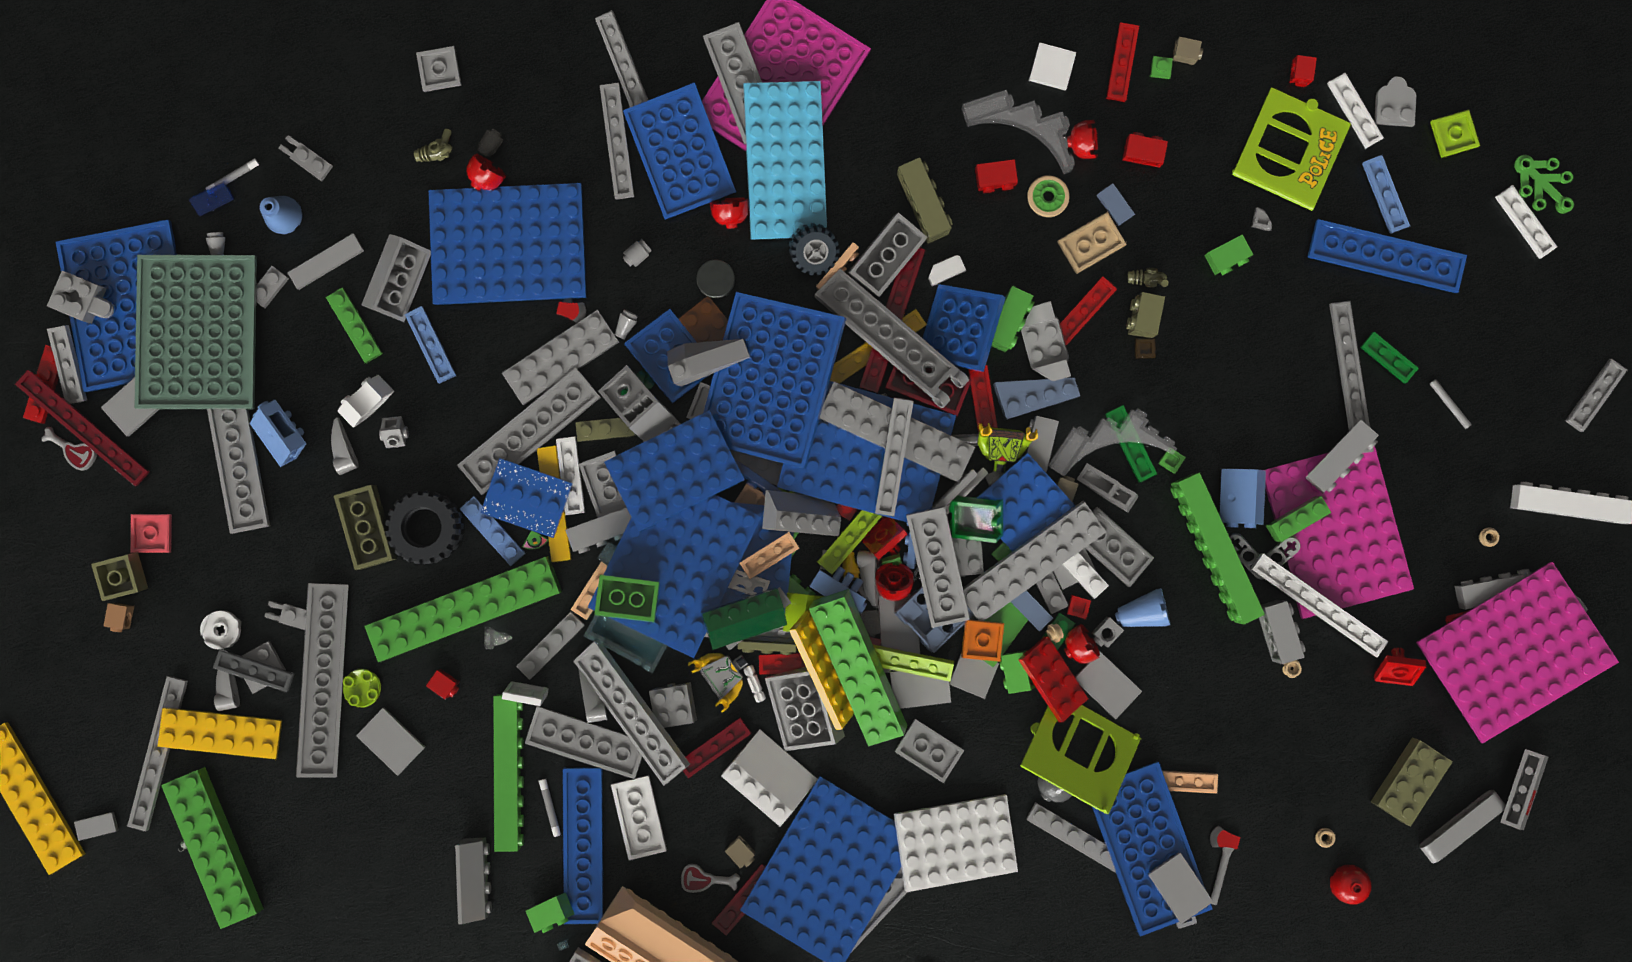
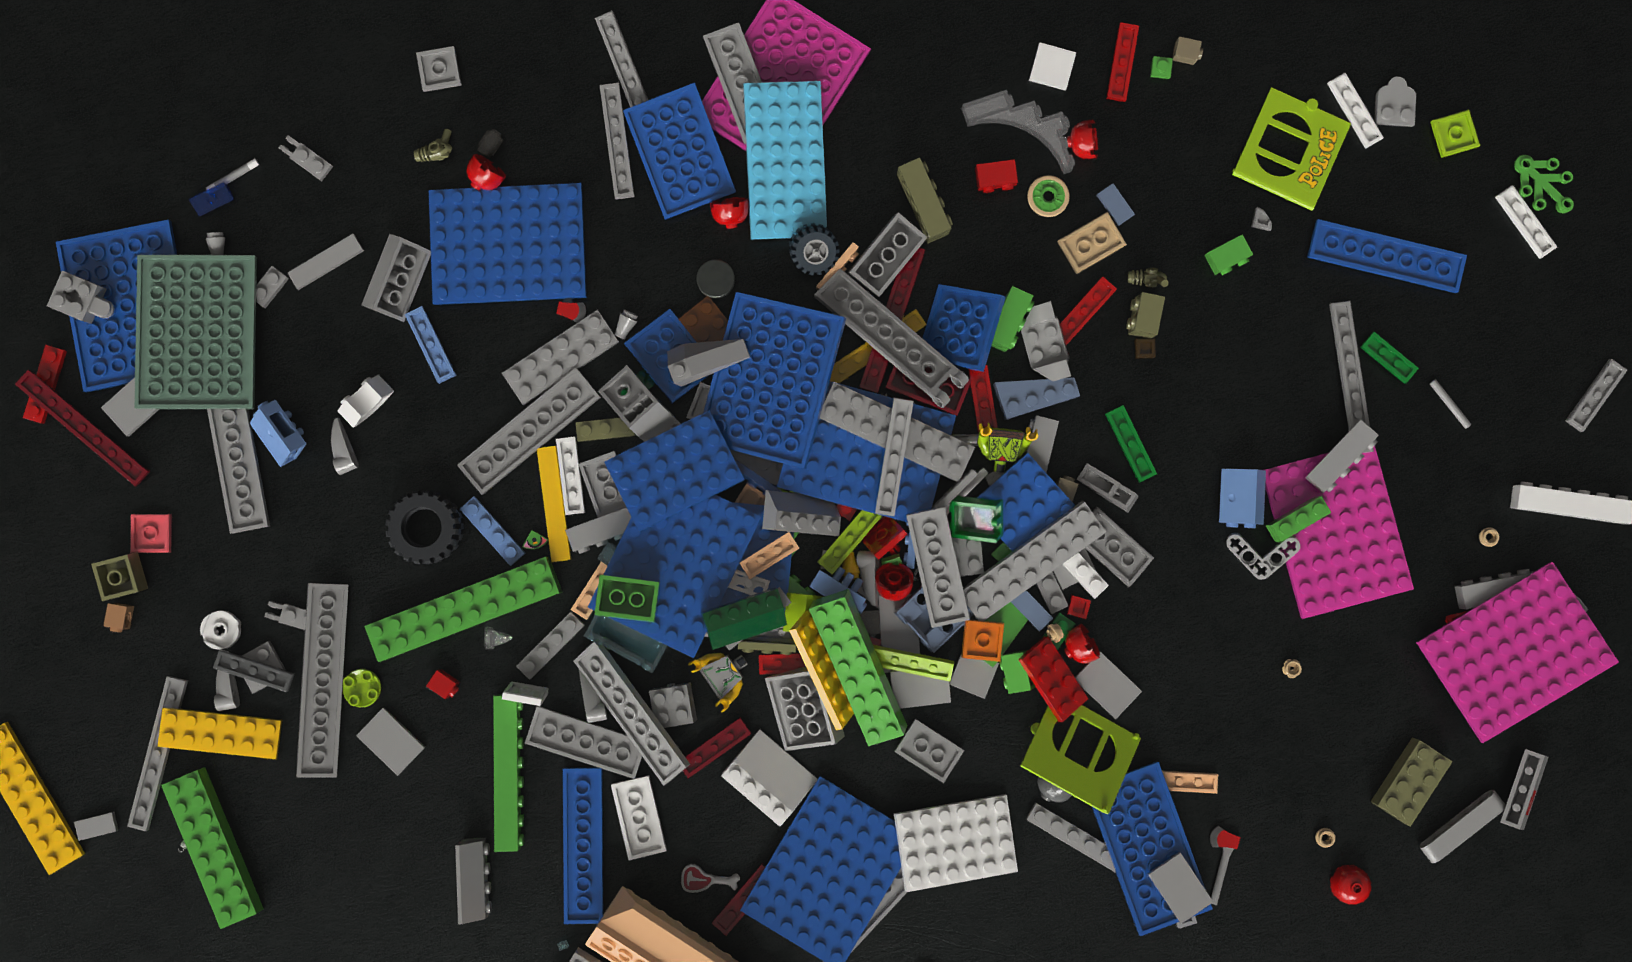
(66, 364): light grey plate -> none
(78, 456): light grey piece -> none
(281, 214): medium blue cone -> none
(354, 325): bright green plate -> none
(365, 527): olive brick -> none
(393, 432): light grey brick -> none
(526, 498): blue plate -> none
(549, 807): light grey bar -> none
(550, 912): bright green brick -> none
(636, 253): light grey brick -> none
(740, 852): dark tan brick -> none
(754, 683): white axle -> none
(946, 269): white piece -> none
(1115, 630): light grey brick -> none
(1132, 429): clear arch -> none
(1144, 611): medium blue cone -> none
(1145, 149): red brick -> none
(1171, 462): bright green plate -> none
(1217, 549): bright green brick -> none
(1281, 632): light grey brick -> none
(1302, 70): red brick -> none
(1319, 605): white plate -> none
(1385, 194): medium blue plate -> none
(1399, 670): red tile -> none

